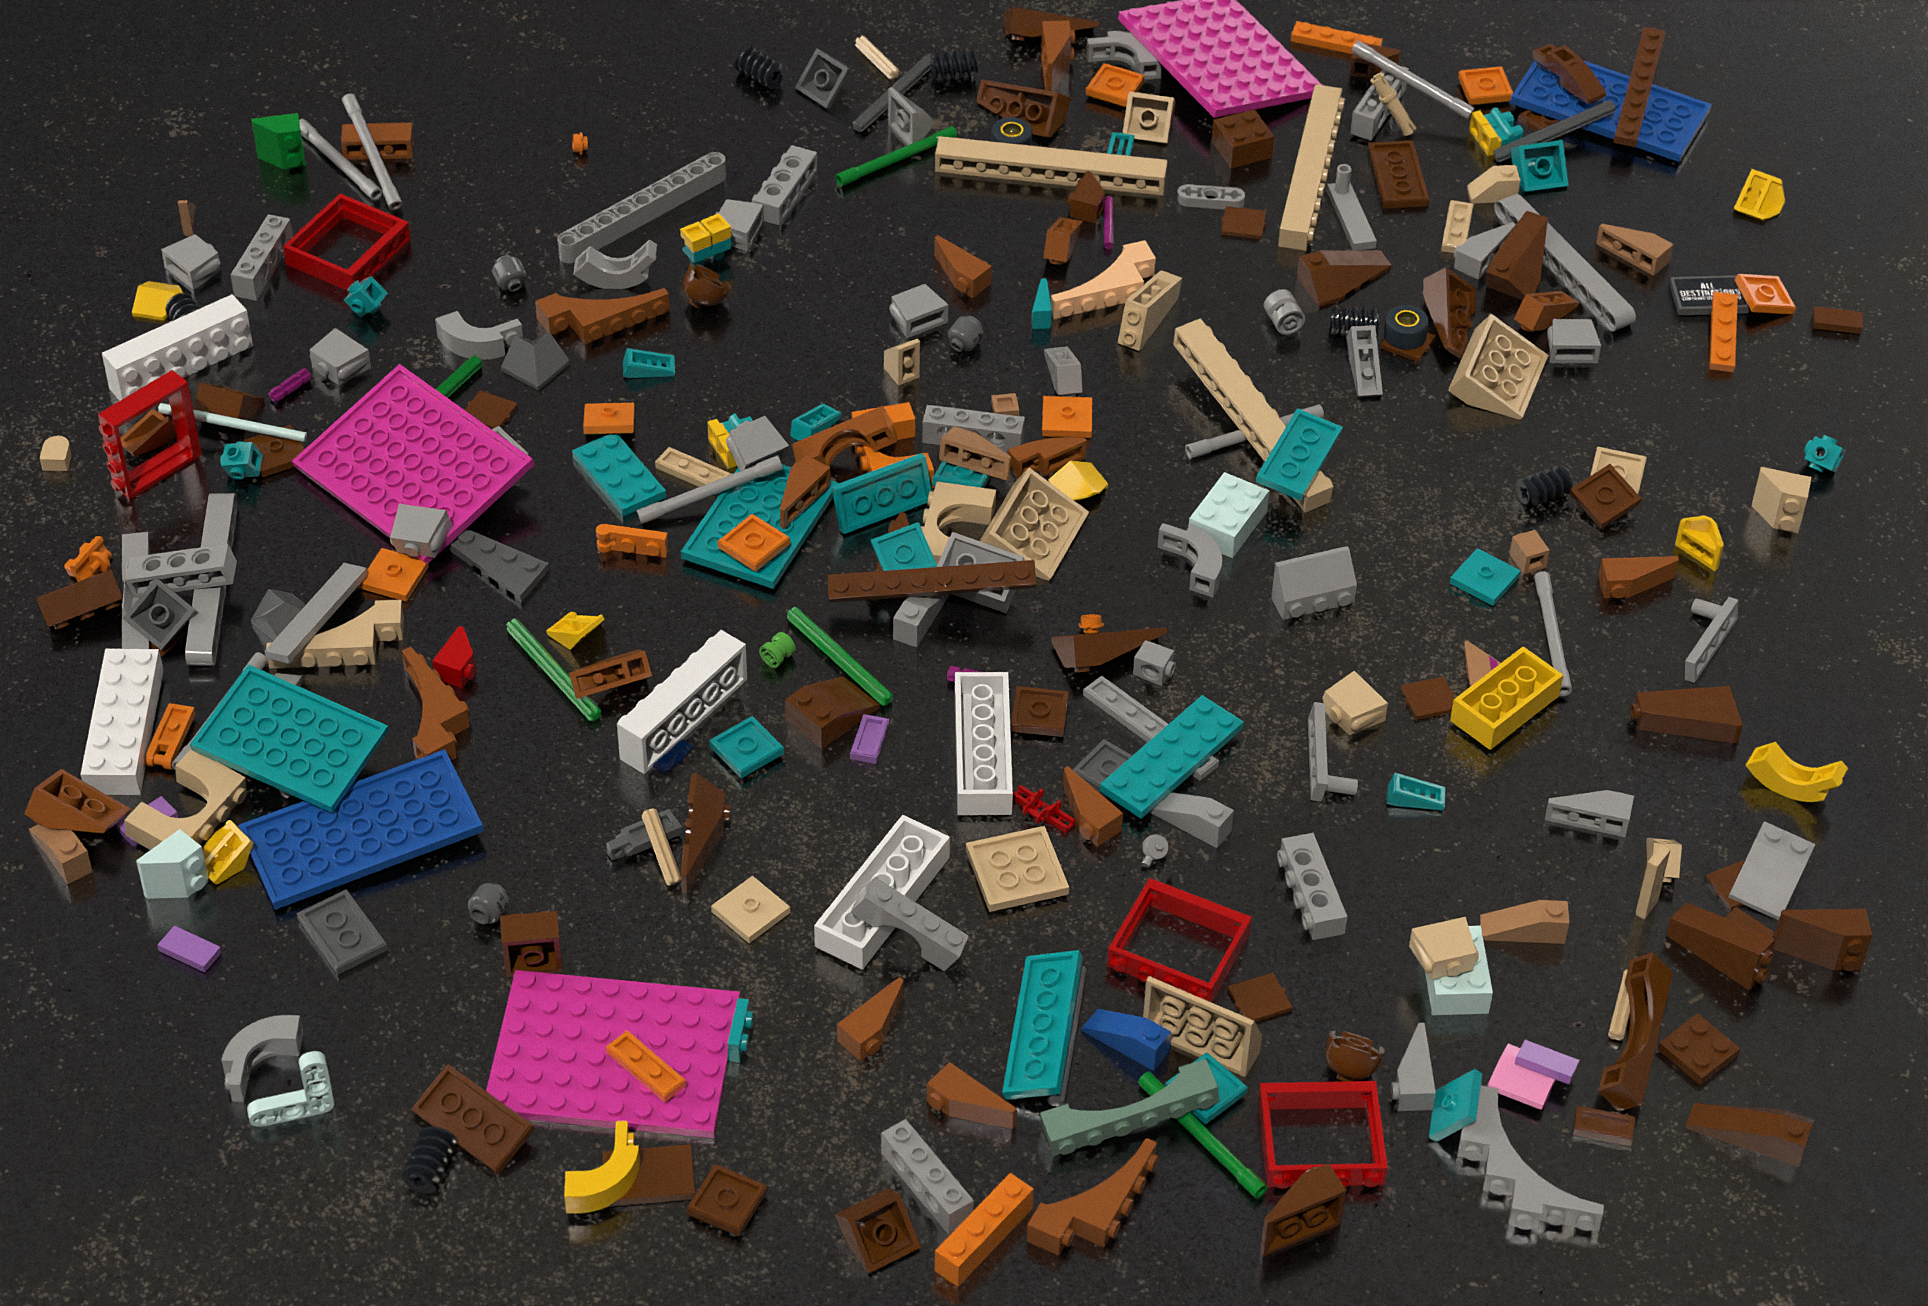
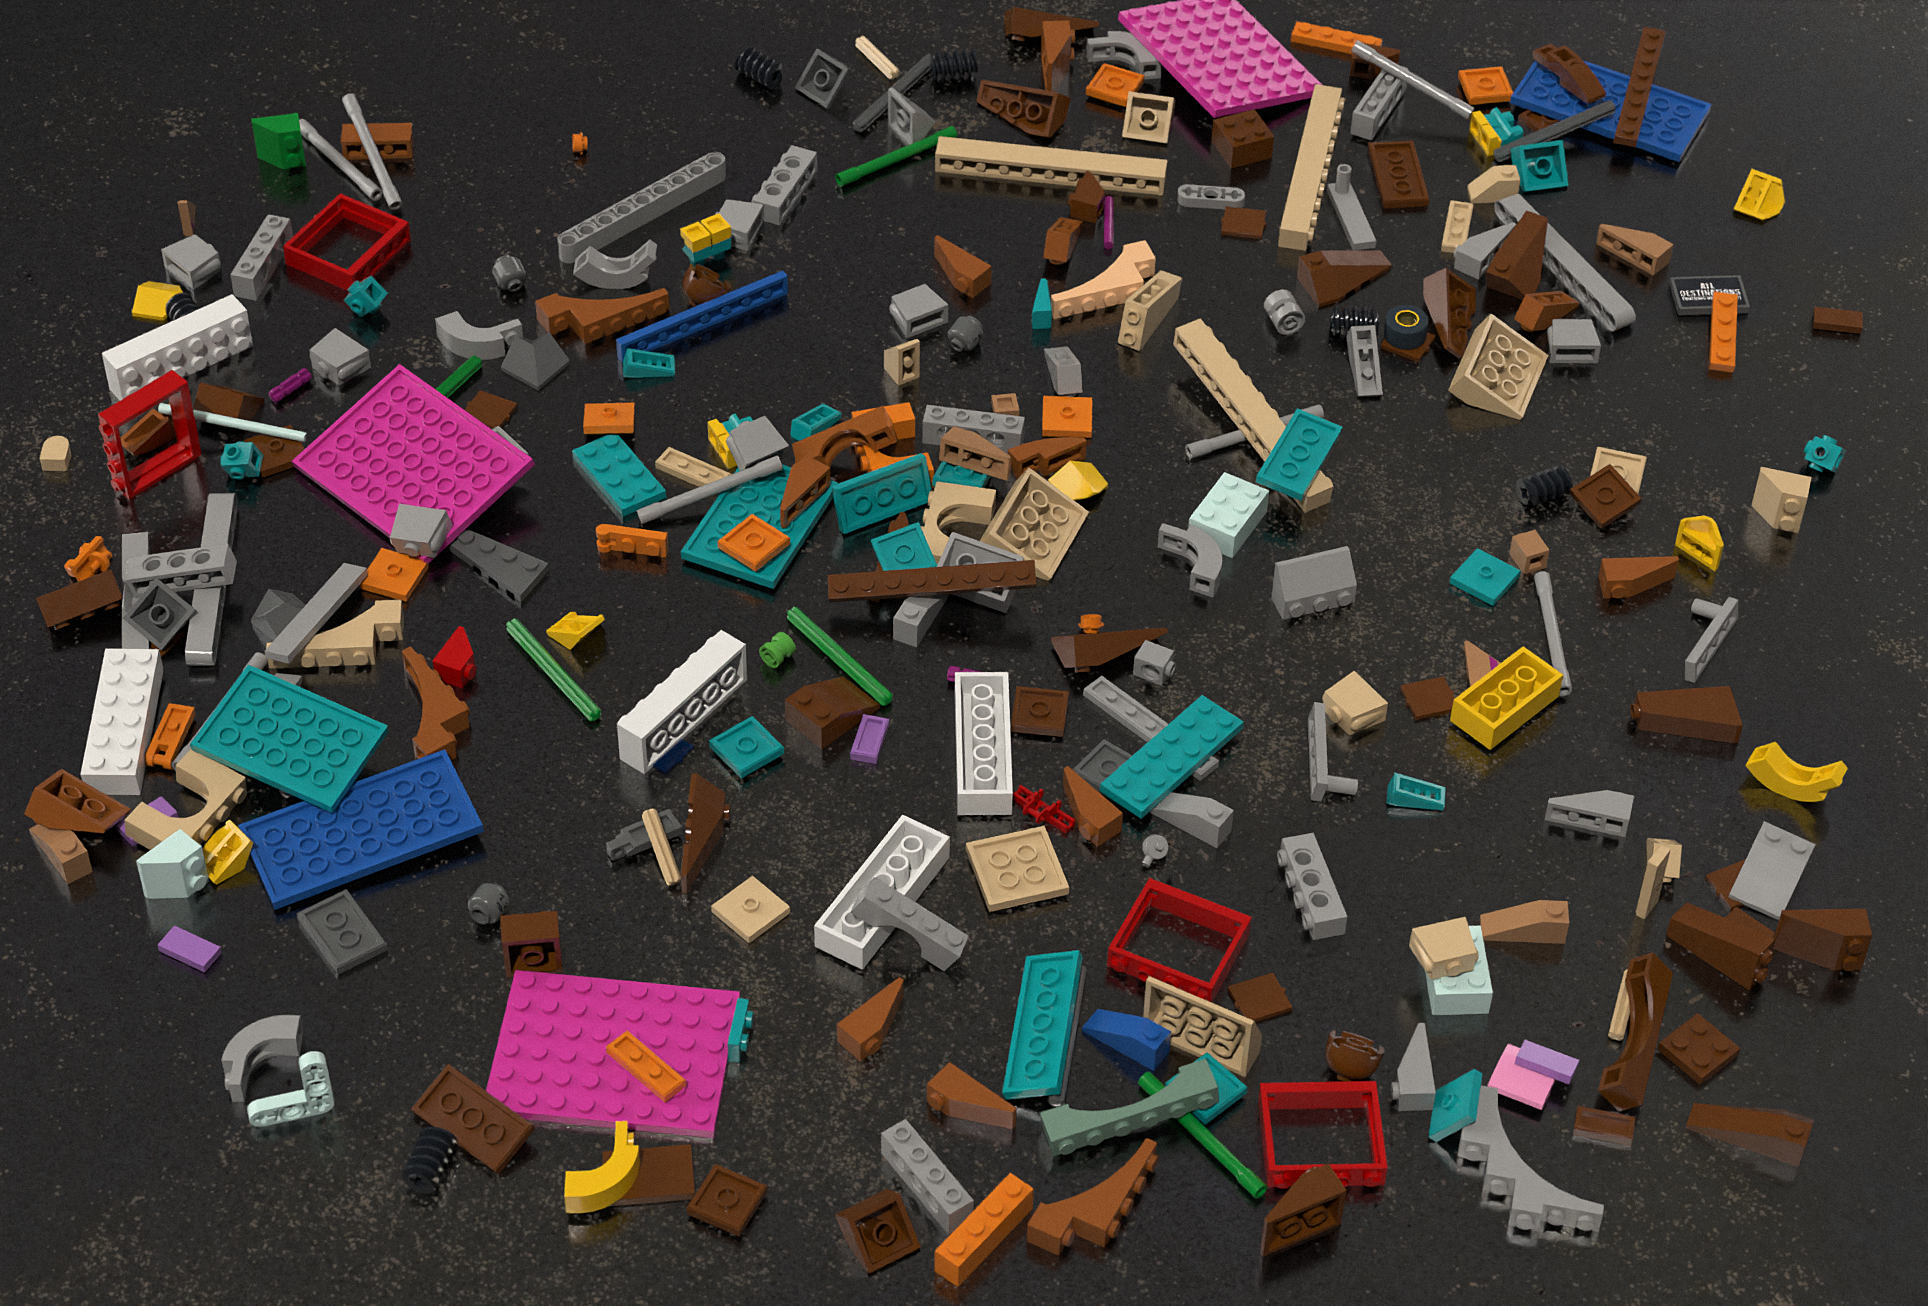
(610, 673): dark orange slope -> none
(704, 315): none -> blue plate
(1012, 131): black wheel -> none
(1122, 137): teal tile -> none
(1389, 97): tan pin -> none
(1765, 294): orange plate -> none

